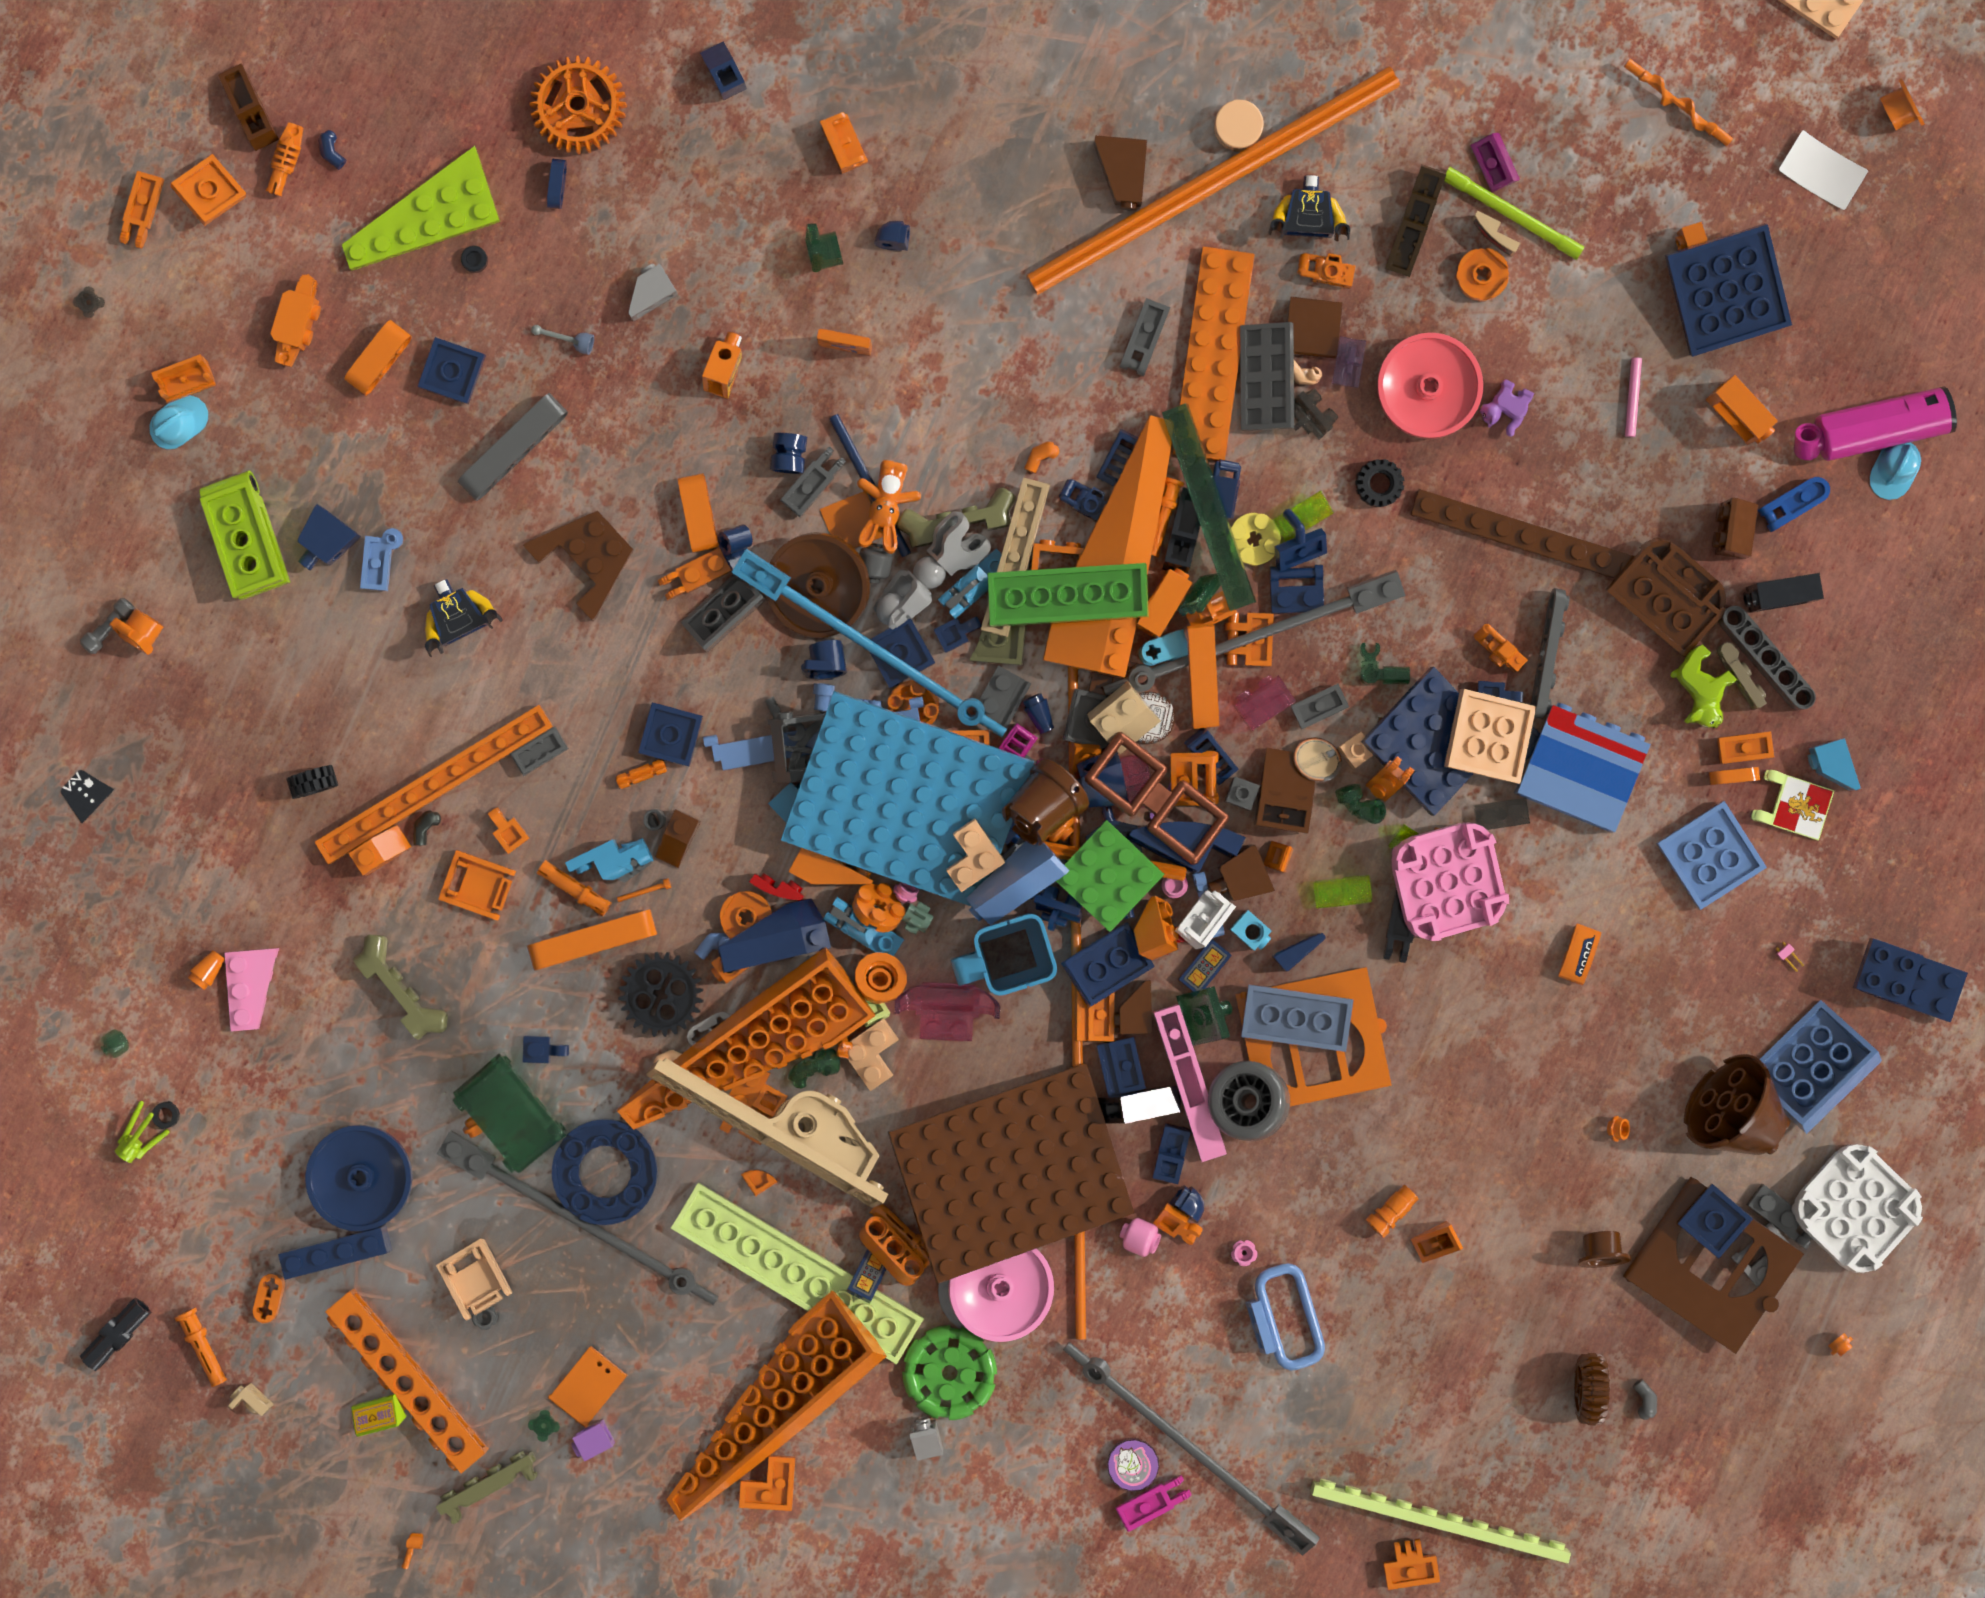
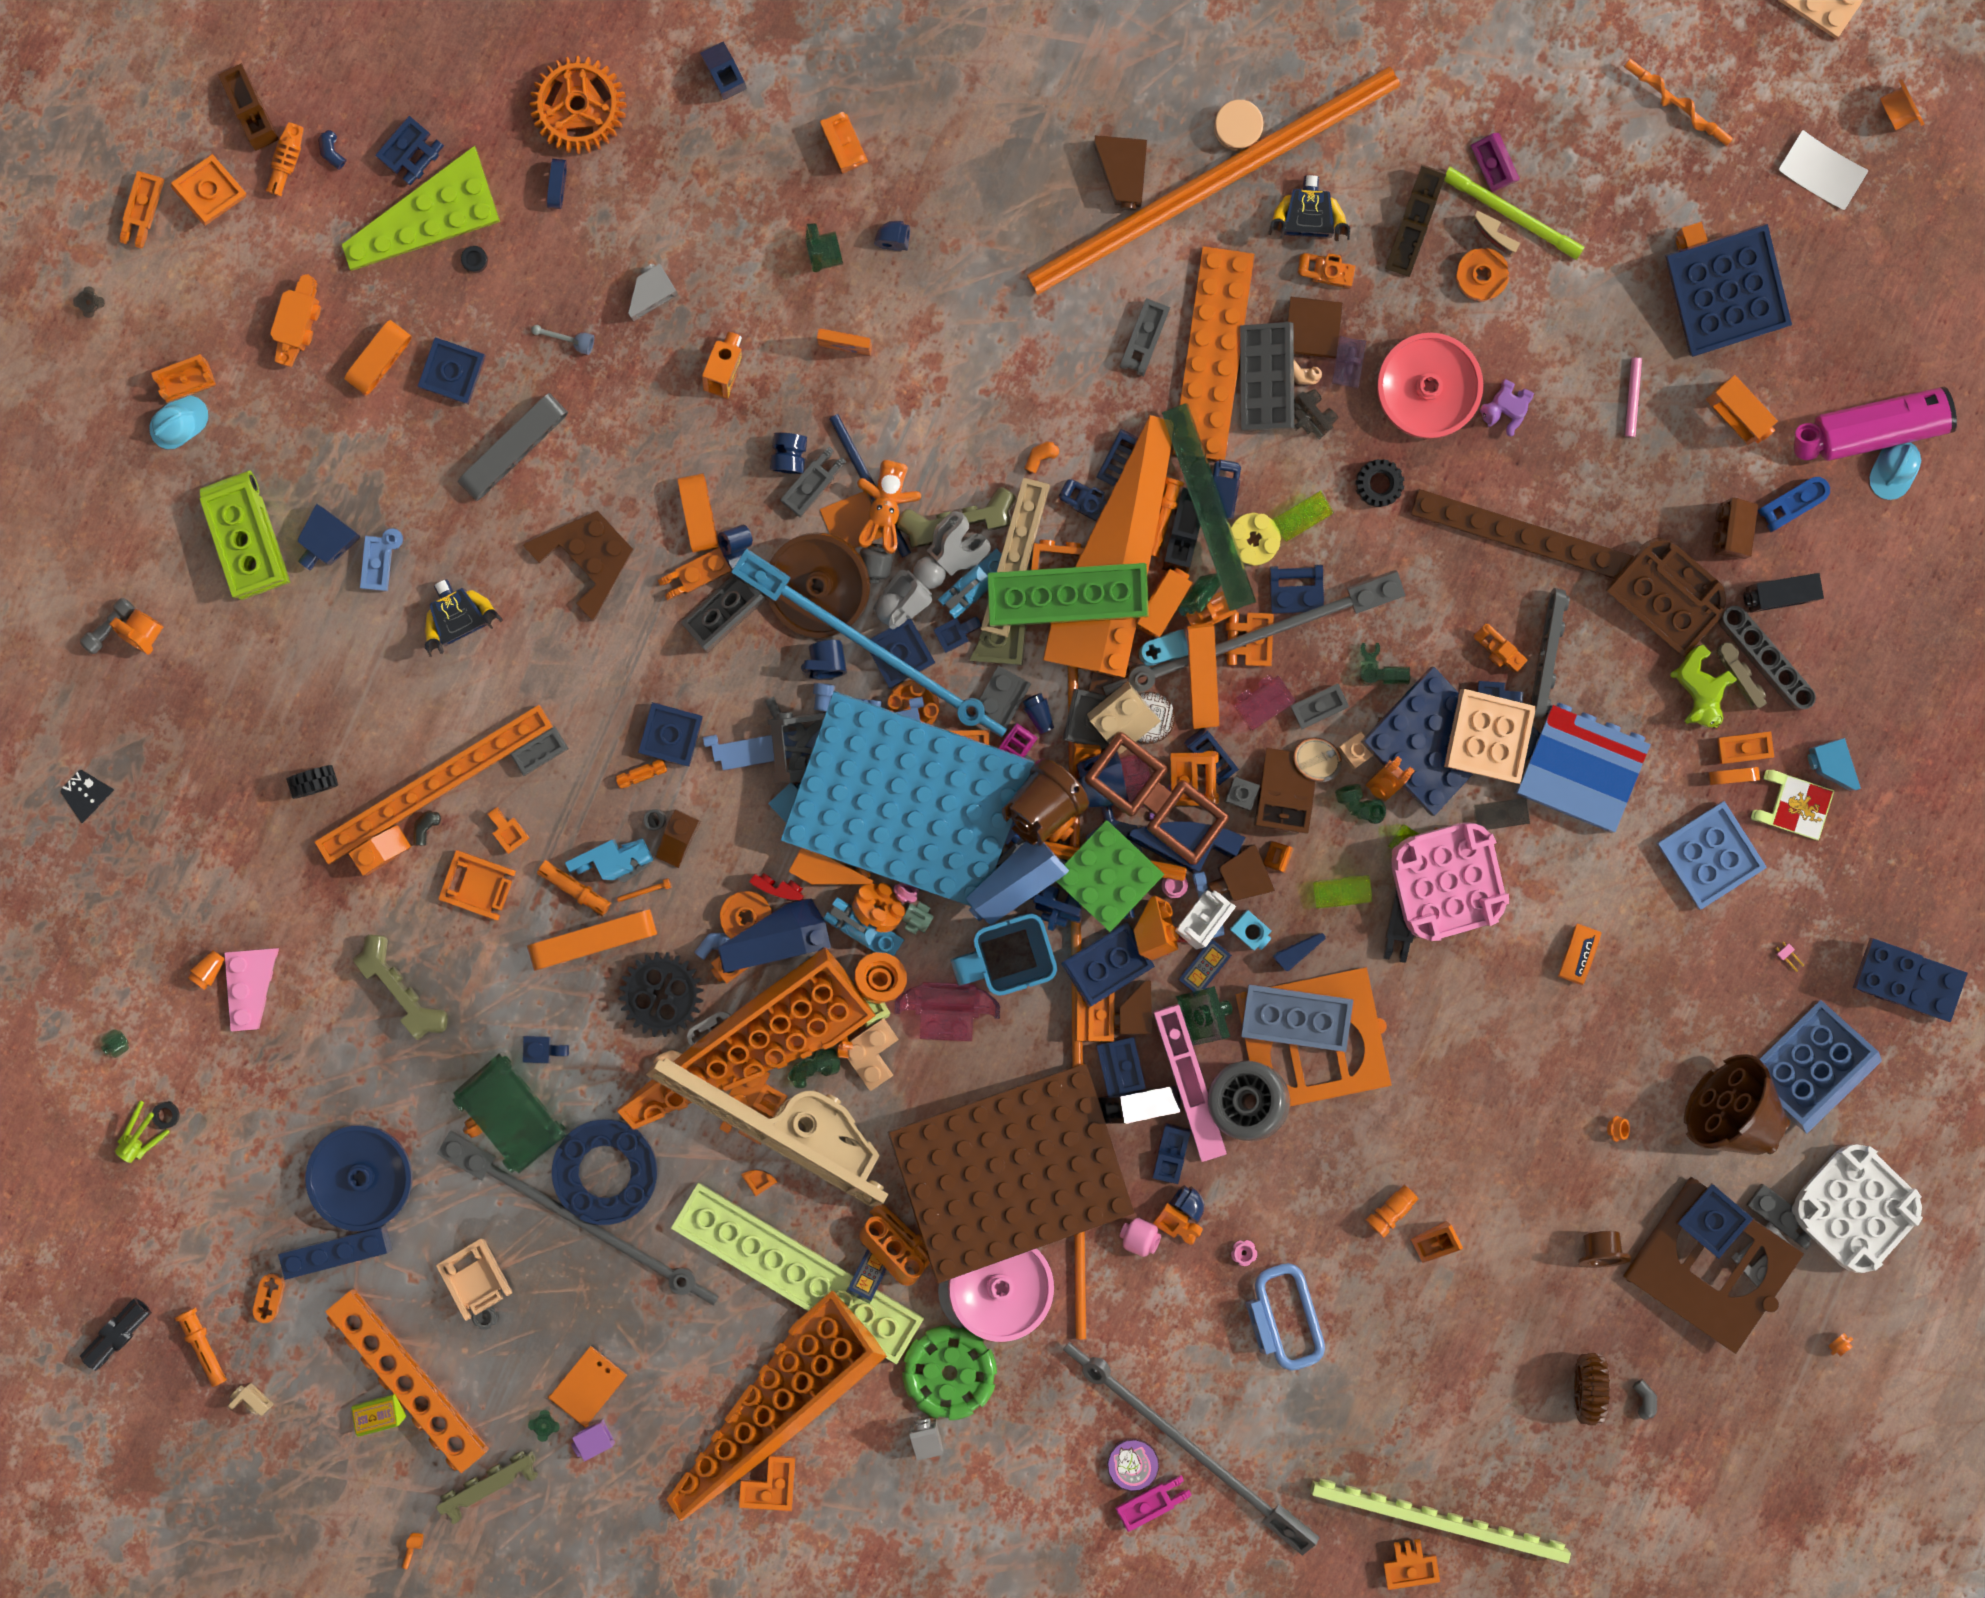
(402, 147): none -> dark blue plate
(980, 859): light nougat plate -> none
(1302, 547): dark blue plate -> none

